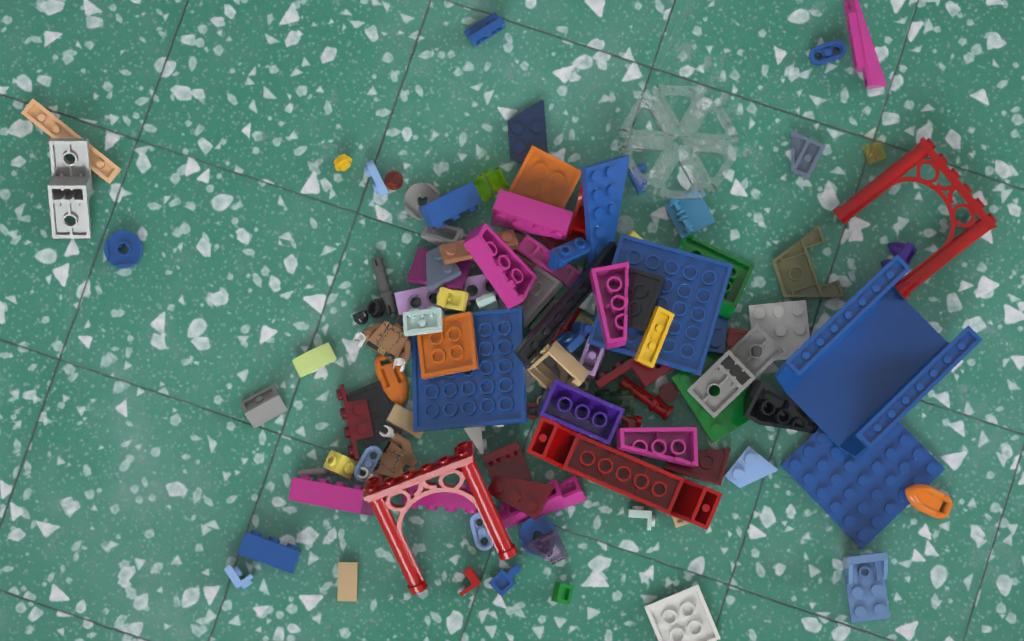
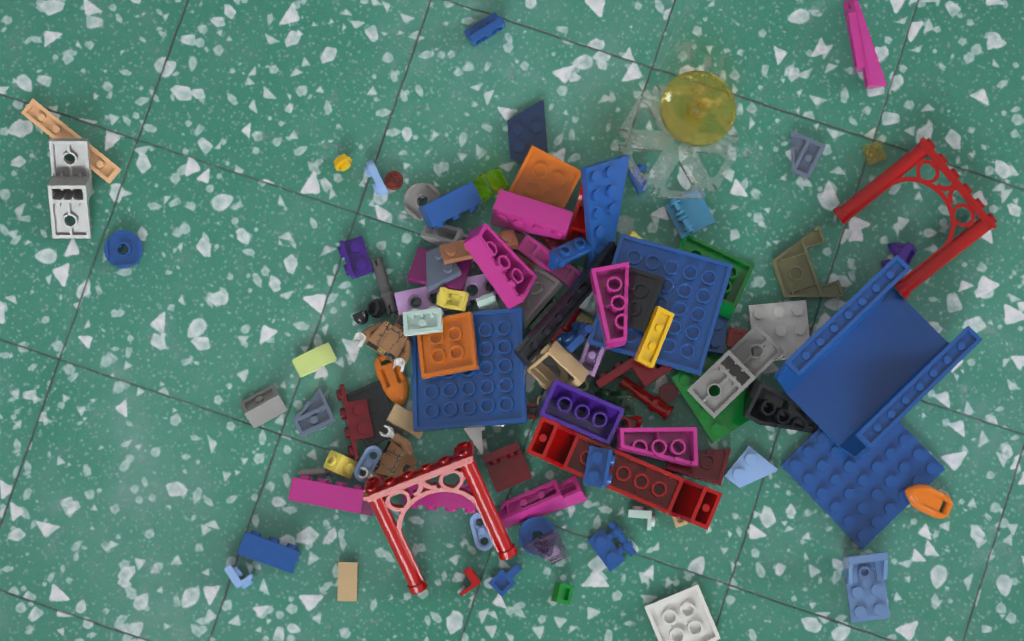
(314, 416): none -> sand blue wing
(356, 257): none -> dark purple bracket
(520, 494): dark red wing -> none
(598, 467): none -> blue bracket
(607, 550): none -> blue plate
(707, 95): none -> clear yellow dish
(827, 53): blue plate -> none

